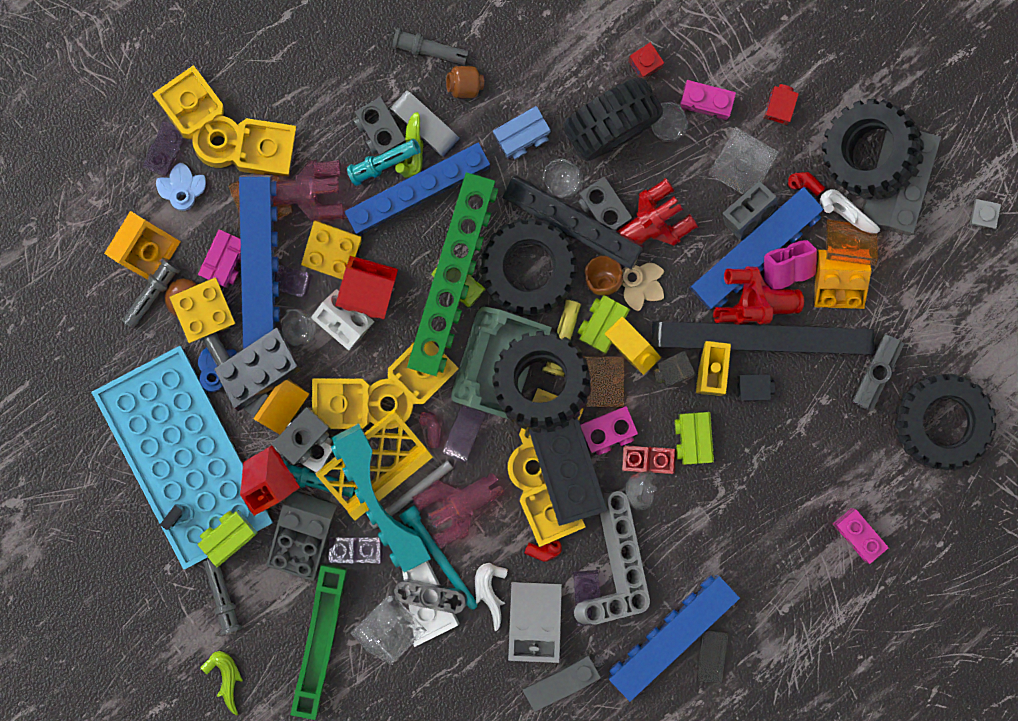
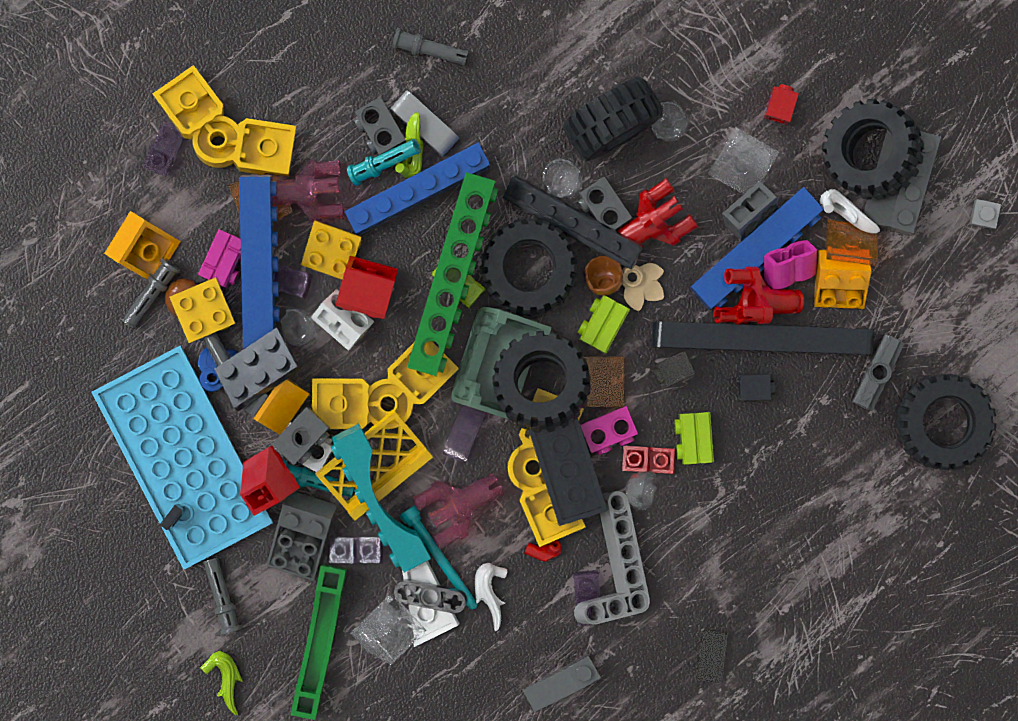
(181, 183): light blue plate -> none
(227, 537): lime brick -> none
(418, 488): light grey bar -> none
(434, 429): clear pink arm -> none
(464, 82): dark orange head -> none
(522, 133): medium blue brick -> none
(535, 622): light grey slope -> none
(565, 329): light yellow pin -> none
(632, 345): yellow slope -> none
(646, 61): red brick -> none
(673, 637): blue brick -> none
(707, 99): dark pink brick -> none
(713, 369): yellow slope -> none
(805, 180): red arm -> none
(860, 535): dark pink brick -> none

